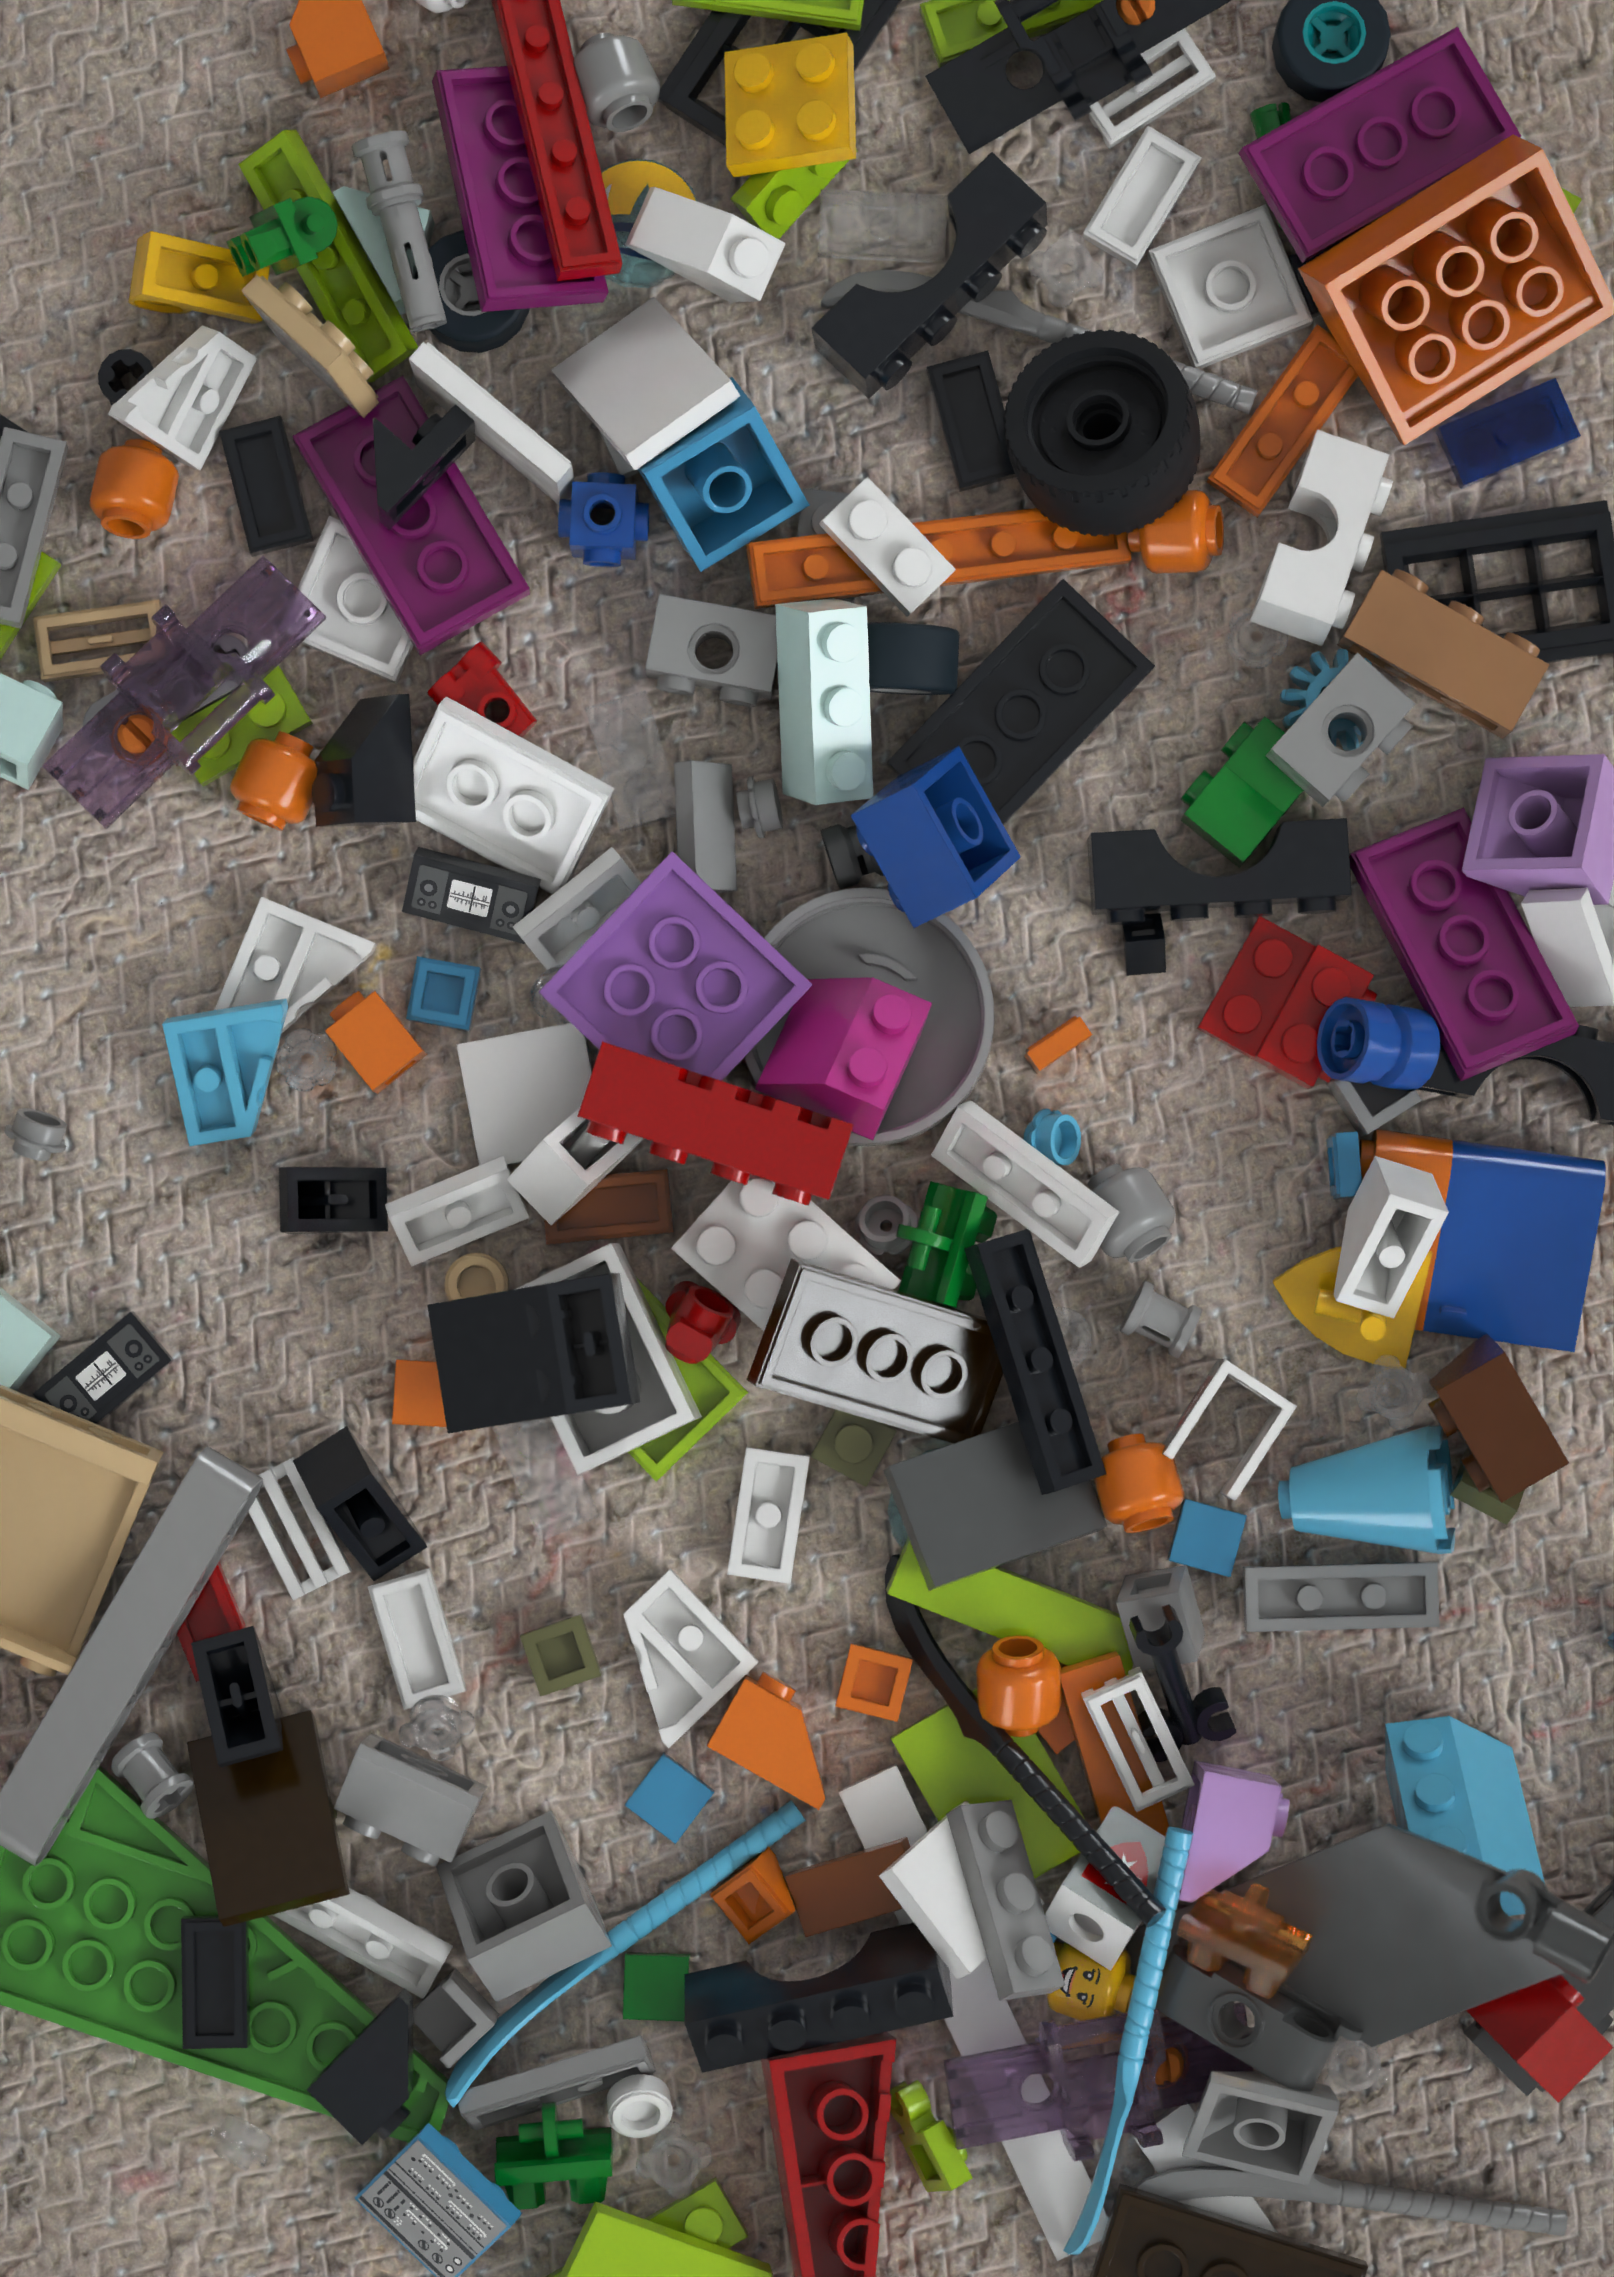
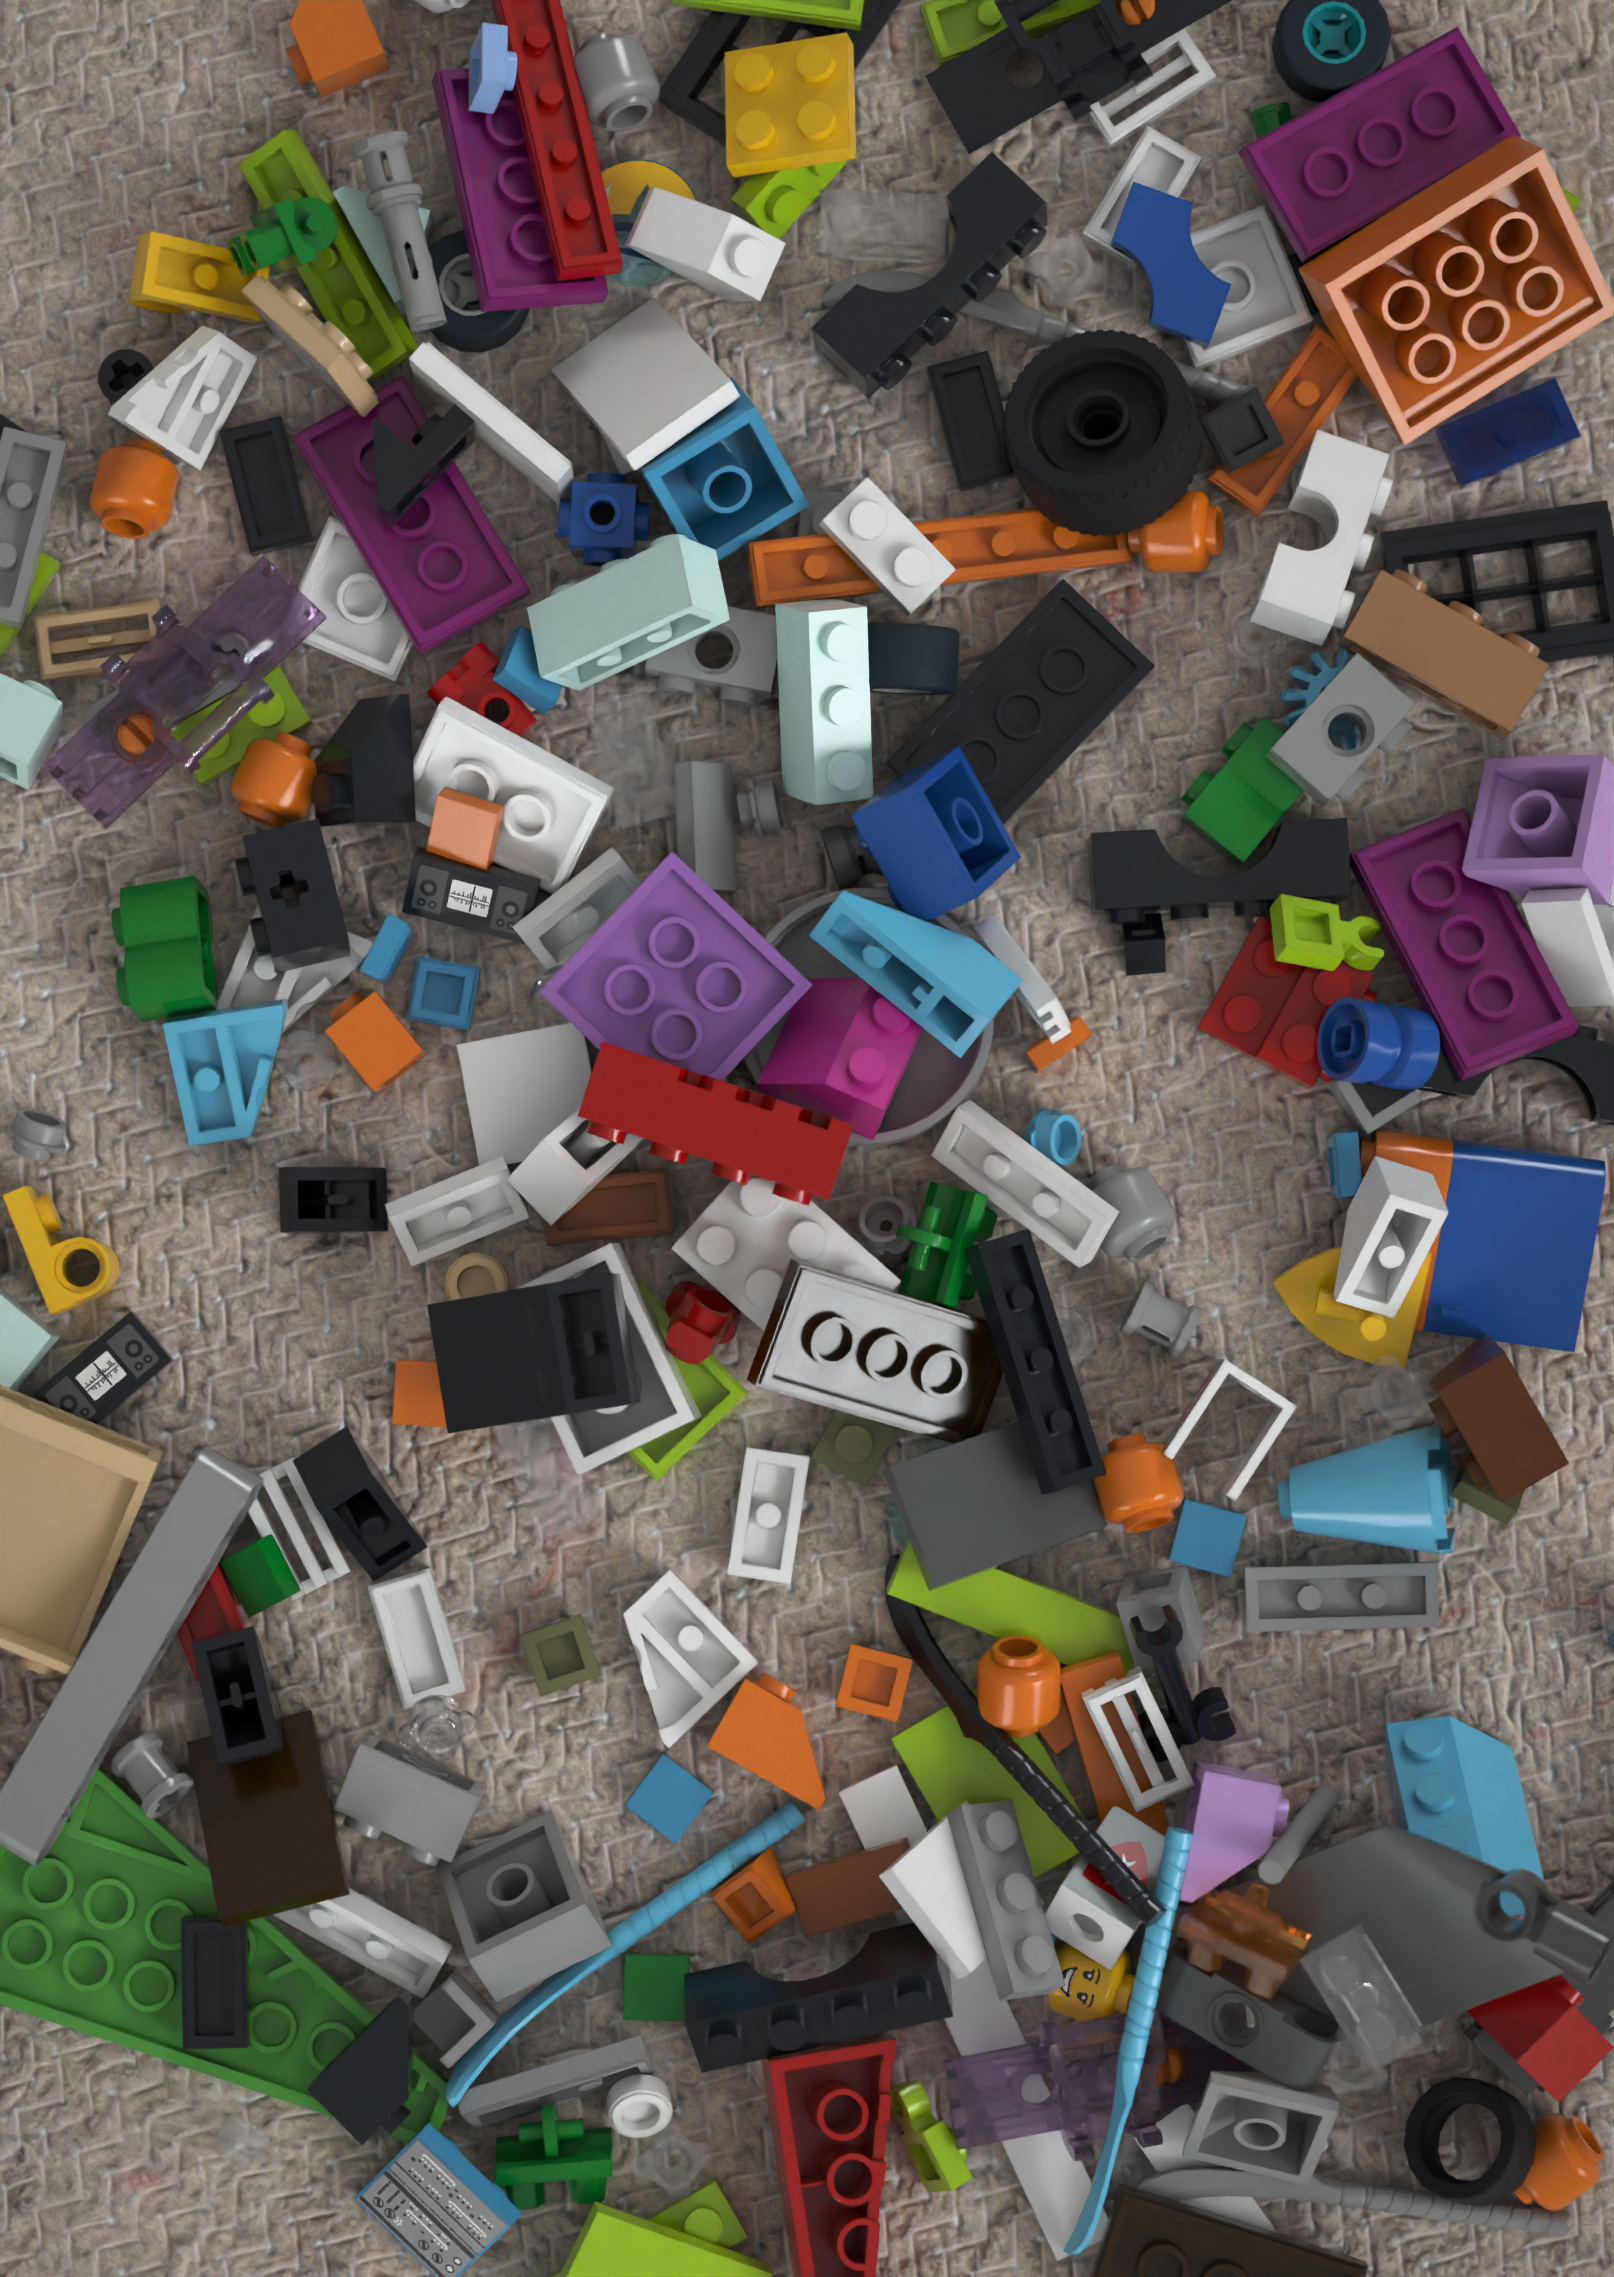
(35, 1224): none -> yellow plate
(166, 949): none -> green brick
(260, 1575): none -> green tile
(295, 859): none -> black brick
(387, 949): none -> dark azure tile
(465, 828): none -> orange tile
(490, 68): none -> light blue plate
(520, 672): none -> dark azure tile
(628, 612): none -> light aqua brick
(921, 968): none -> medium azure slope
(1033, 990): none -> white tile
(1158, 240): none -> blue tile
(1240, 429): none -> black tile
(1298, 1835): none -> light grey bar
(1315, 937): none -> lime plate
(1364, 1998): none -> clear plate
(1423, 2138): none -> black tyre
(1563, 2162): none -> orange head

